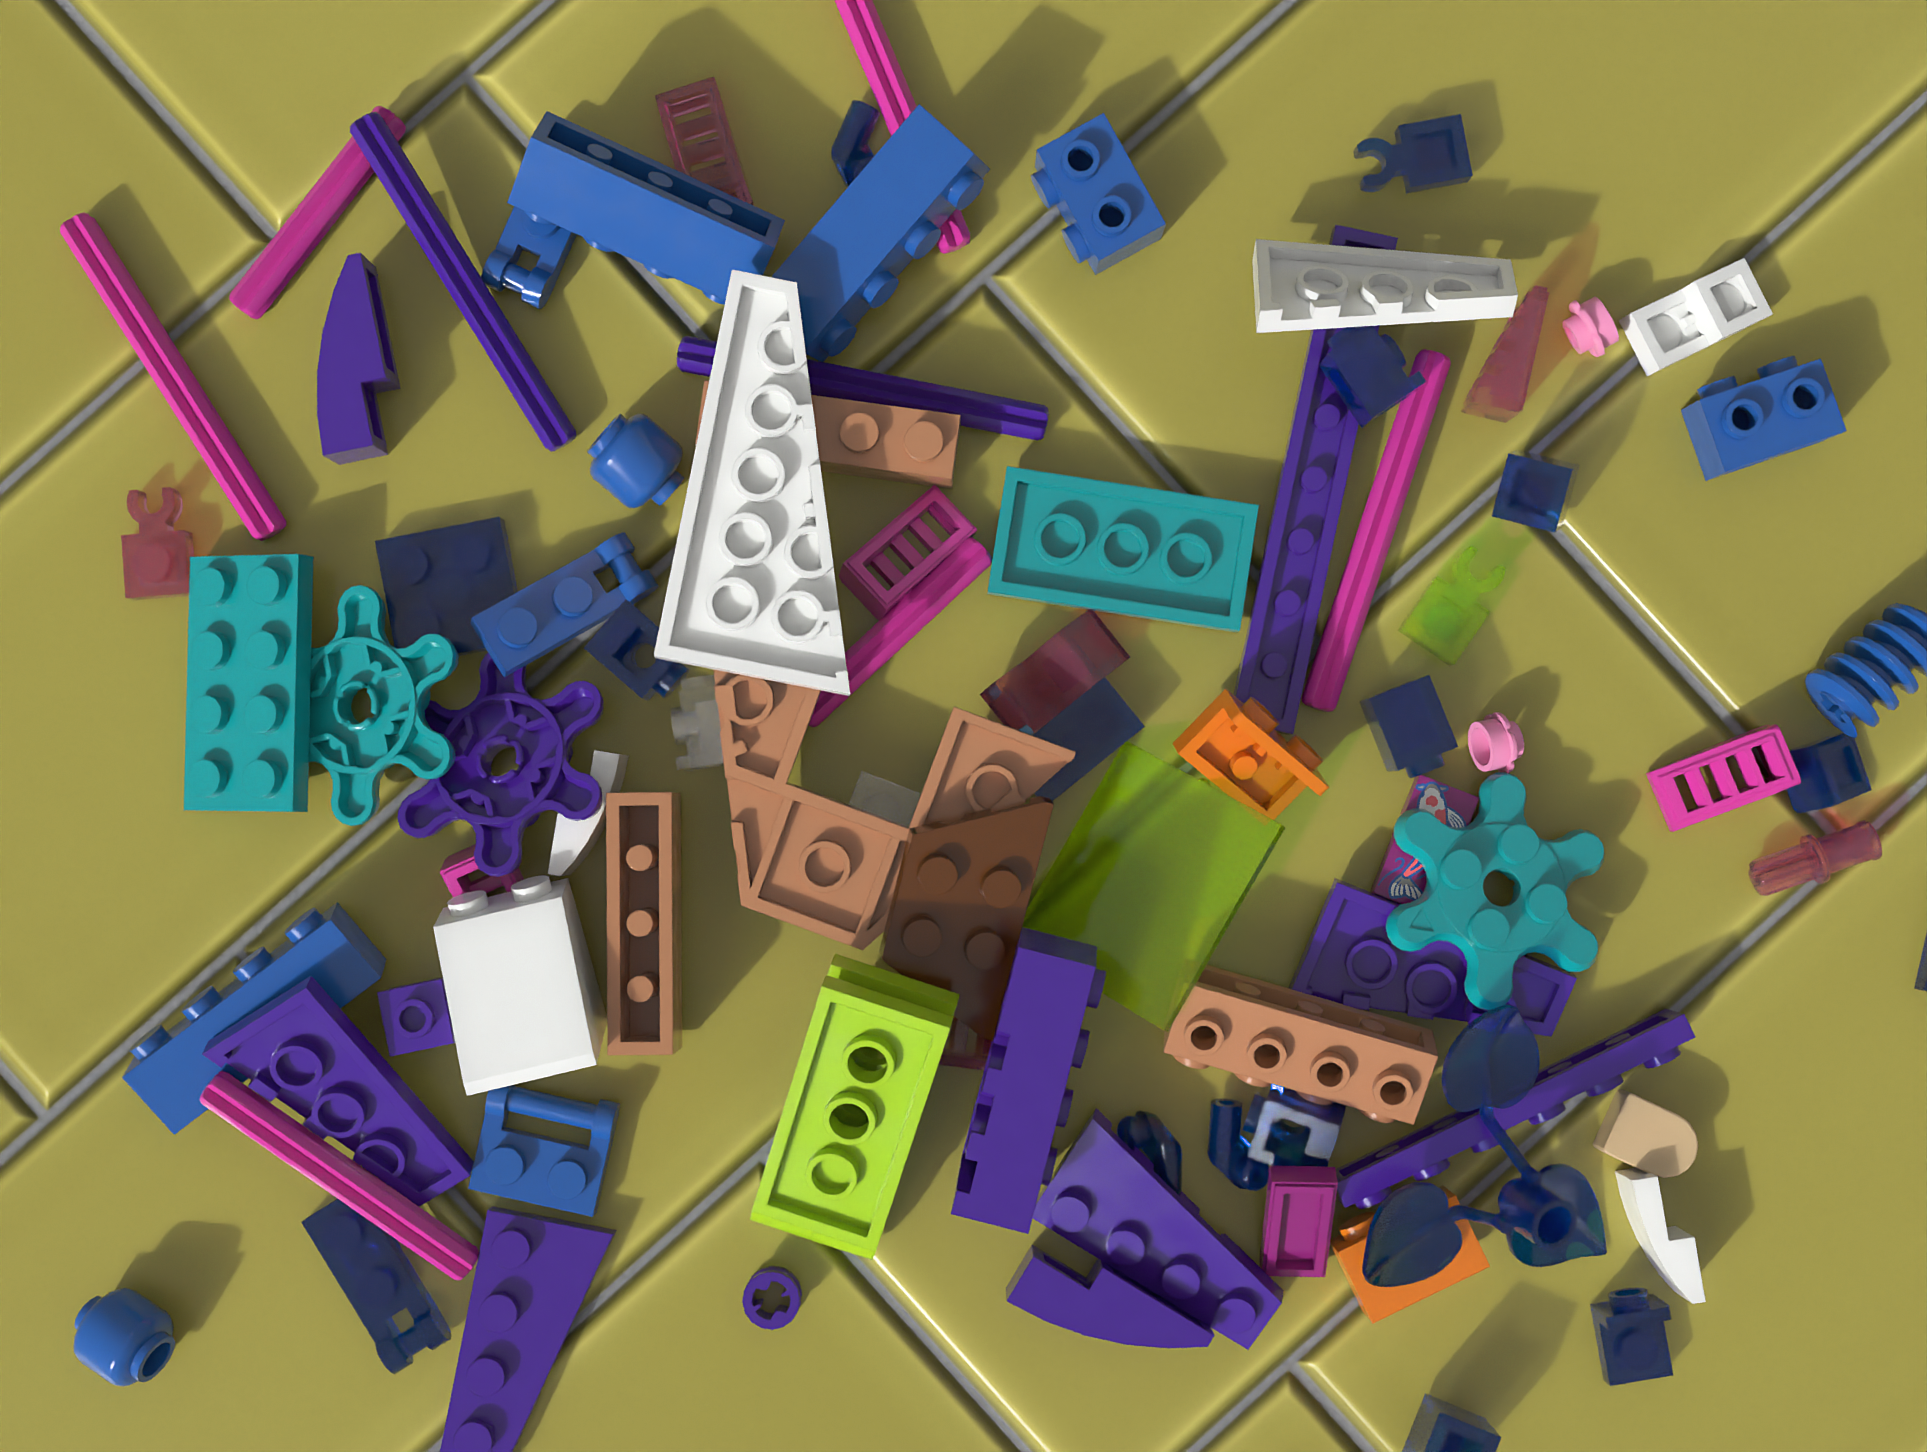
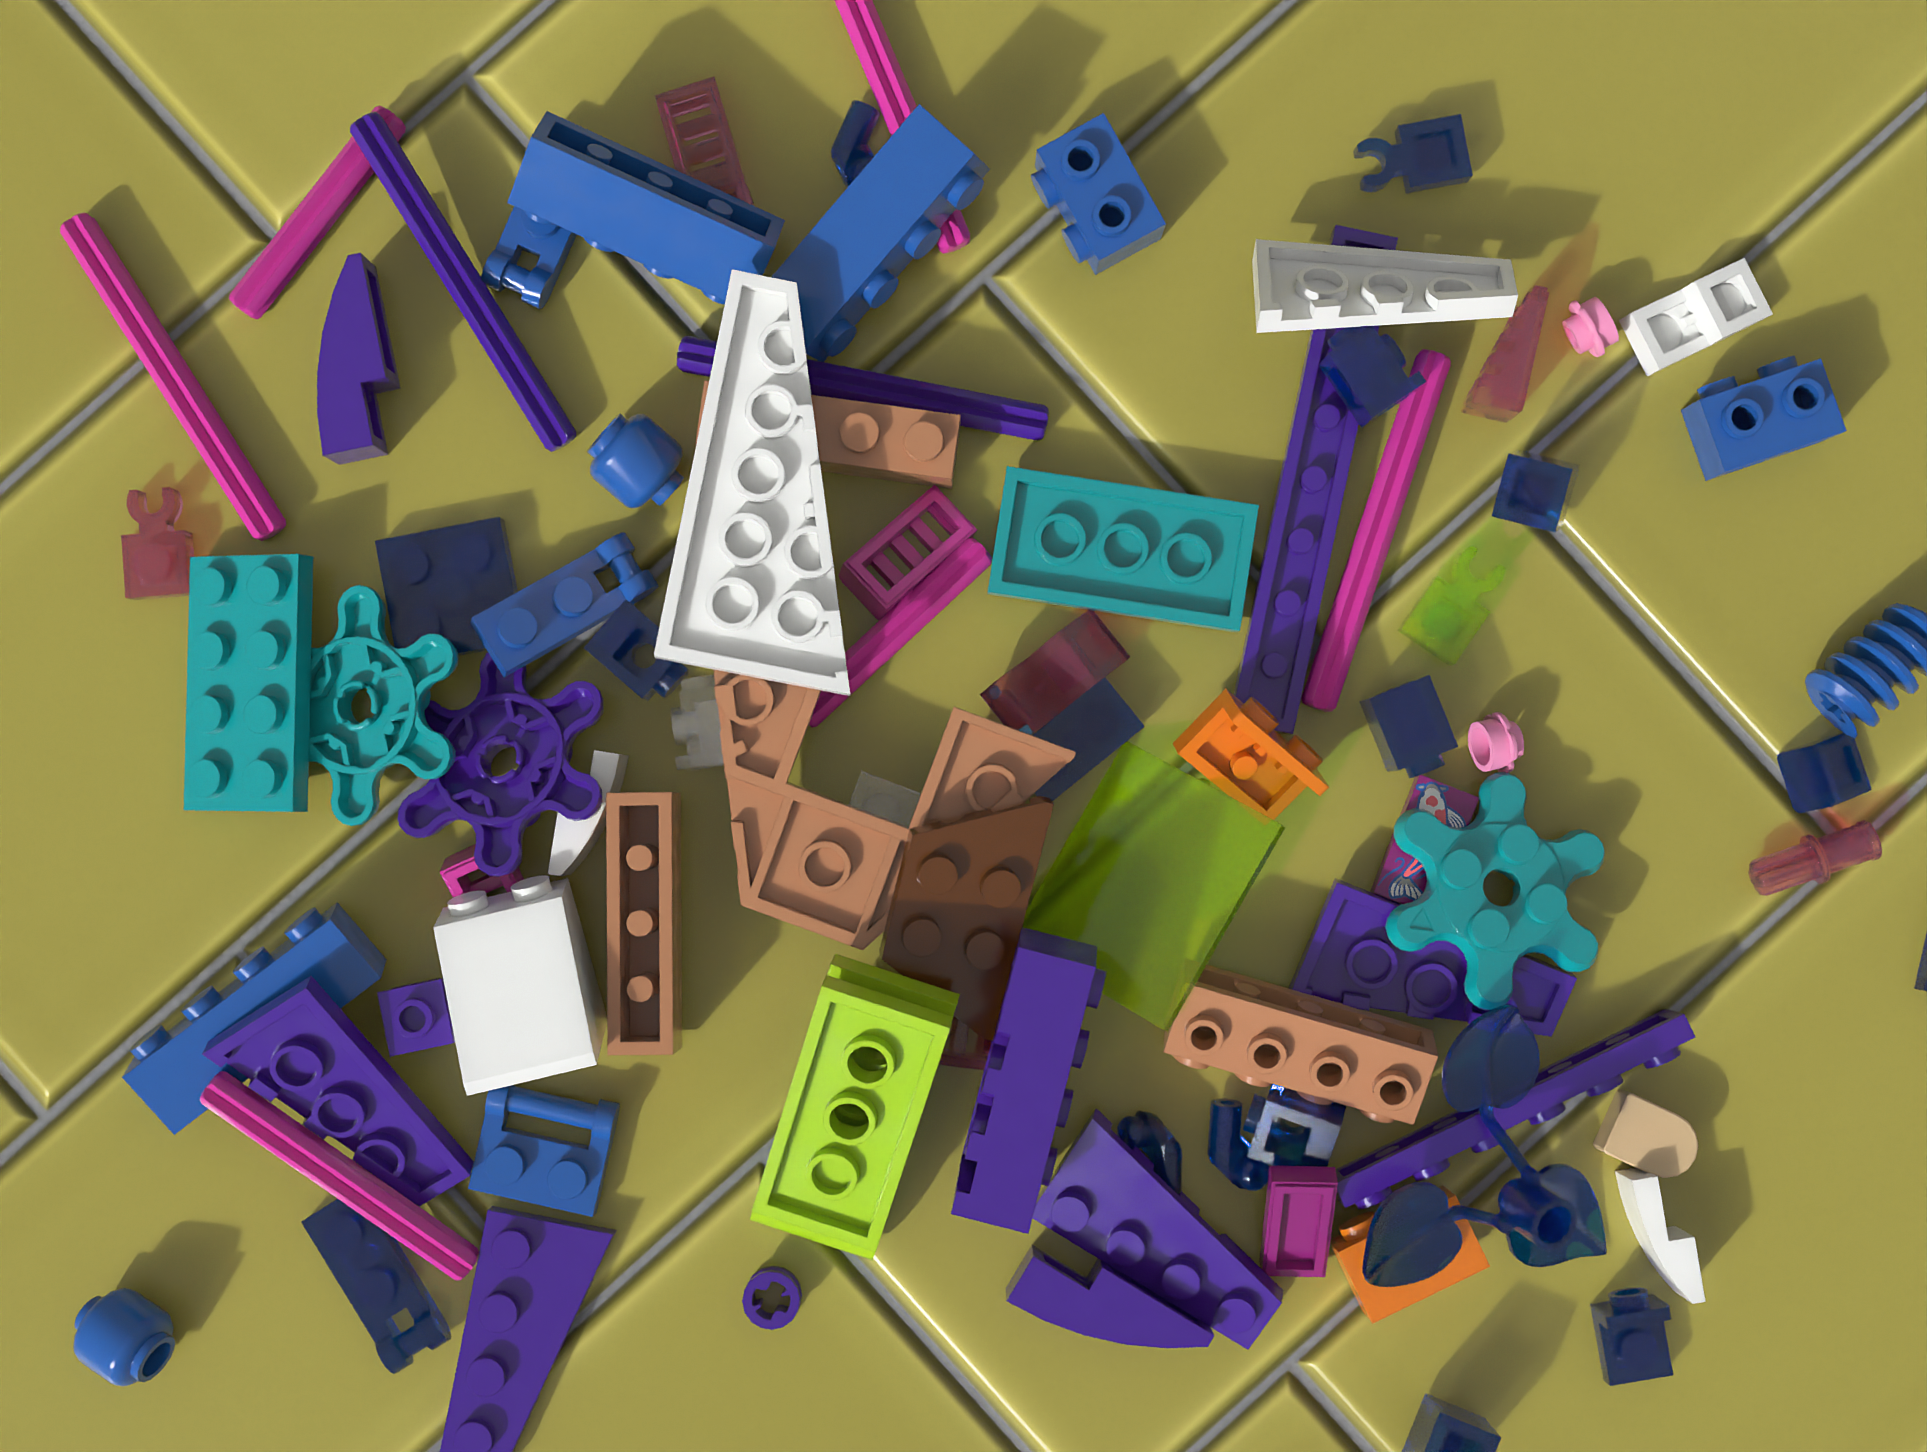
(1773, 754): dark pink slope -> none

